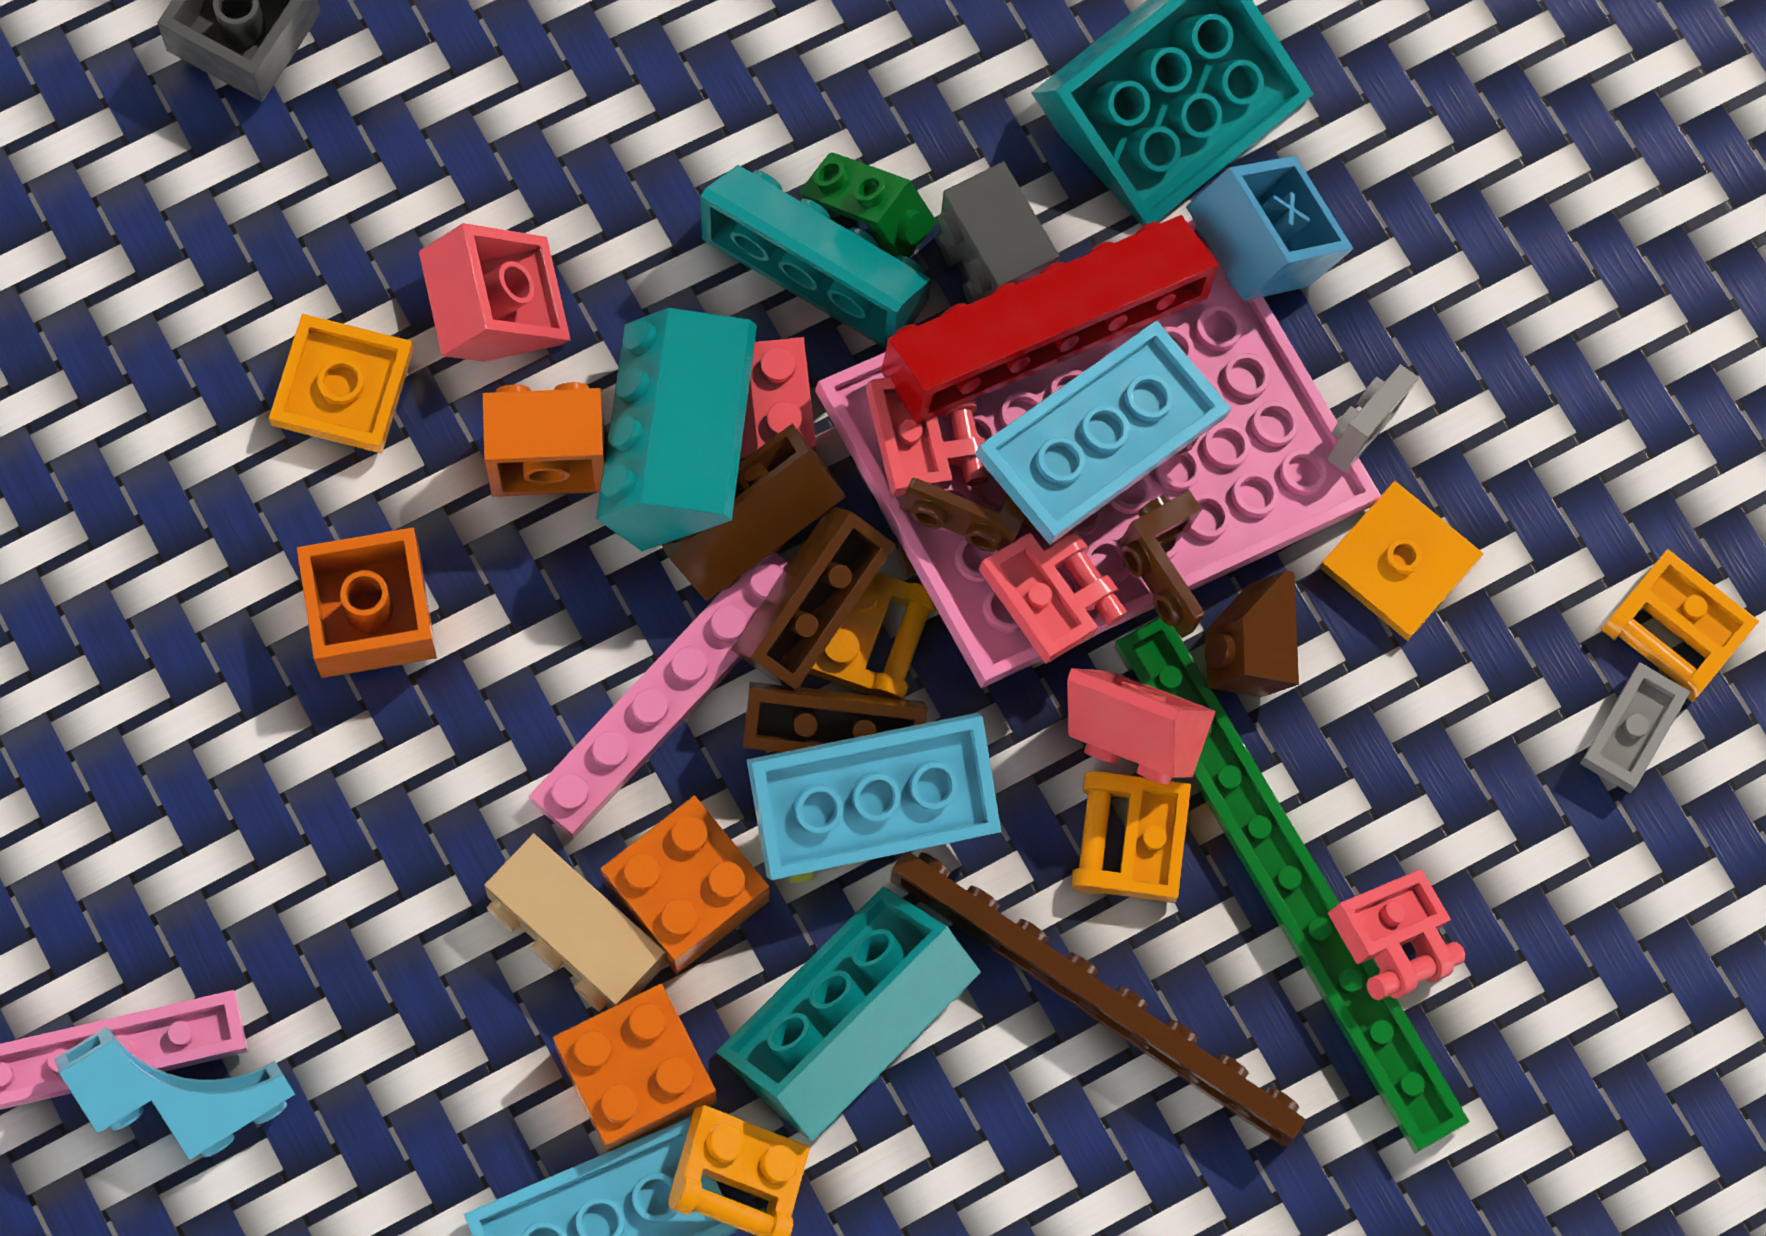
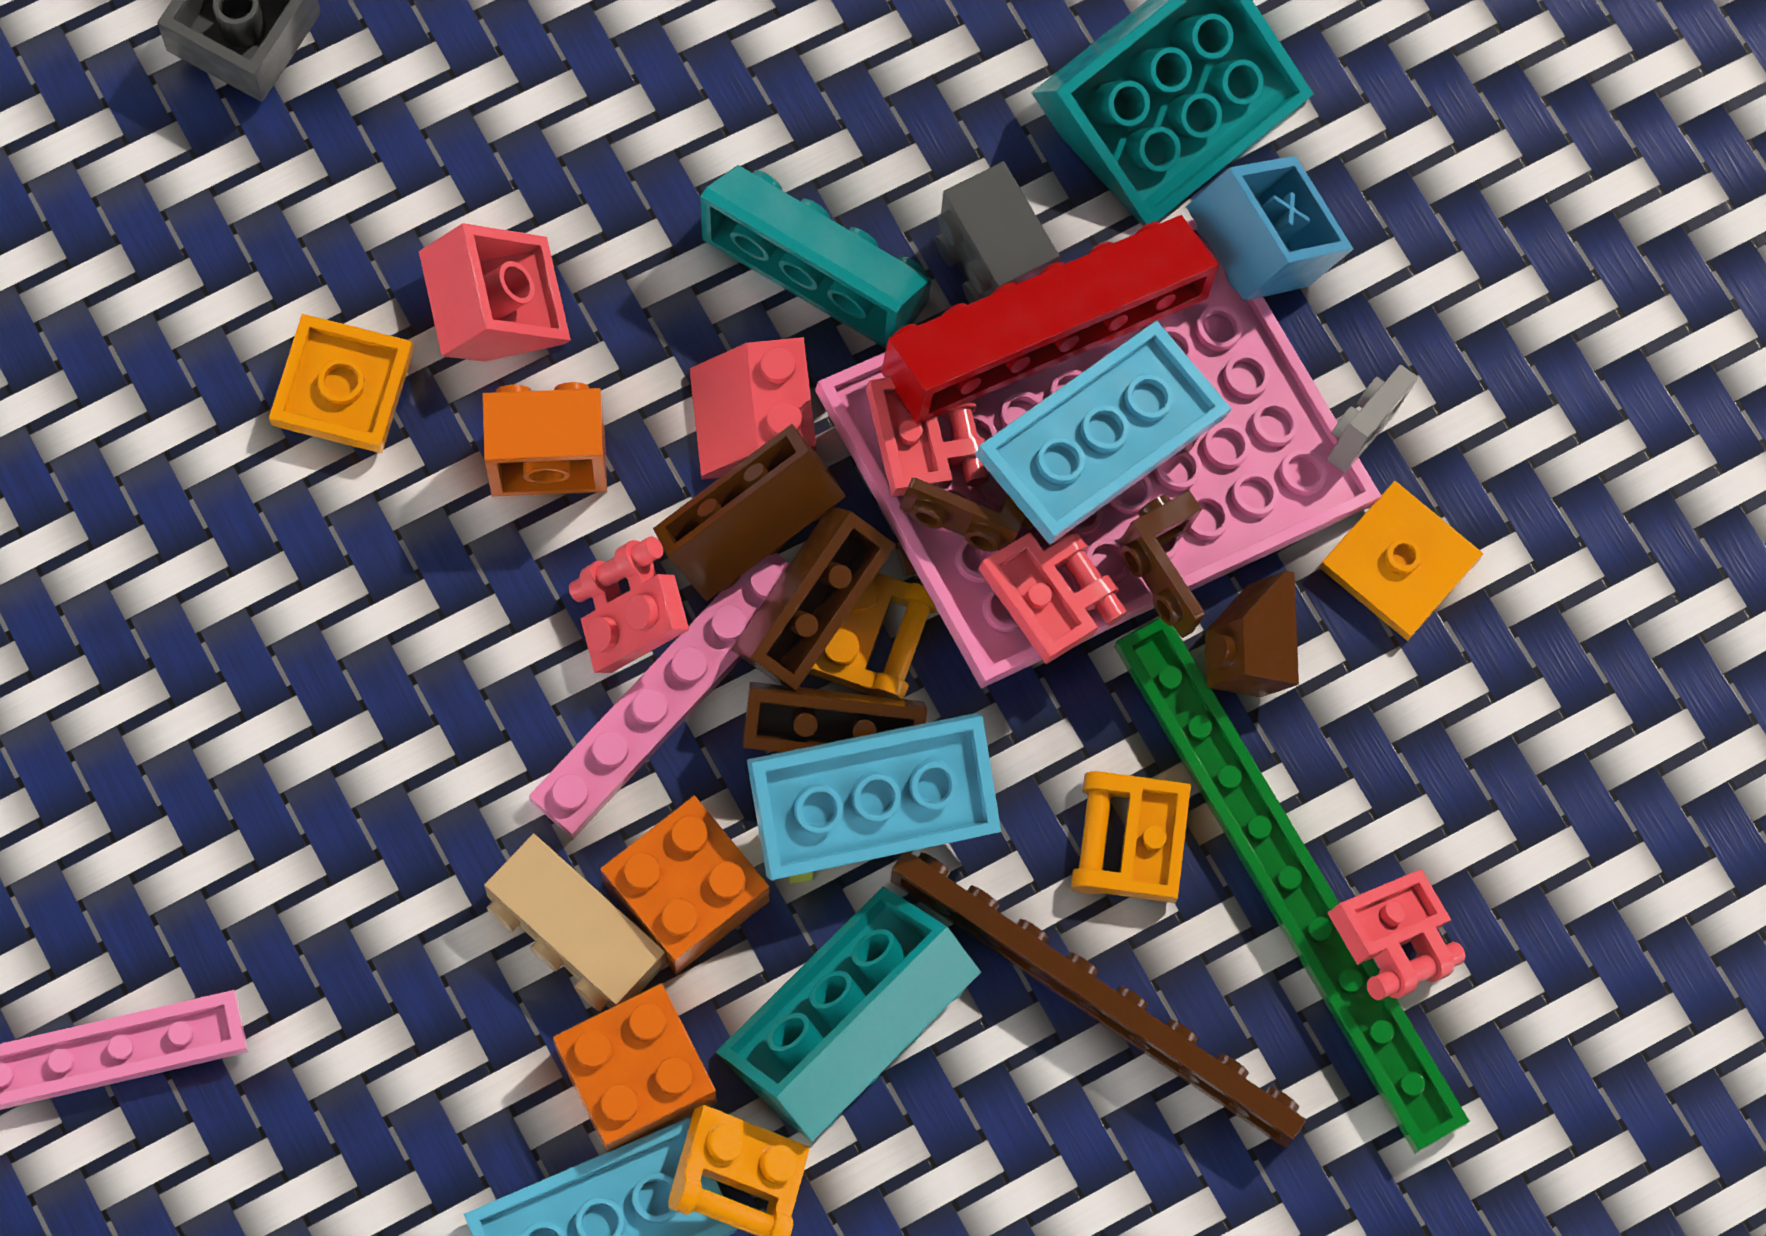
(200, 1113): medium azure arch -> none
(366, 602): orange brick -> none
(632, 622): none -> coral plate
(676, 426): teal slope -> none
(874, 197): green bracket -> none
(1136, 723): coral slope -> none
(1635, 727): light grey plate -> none
(1689, 609): light orange plate -> none

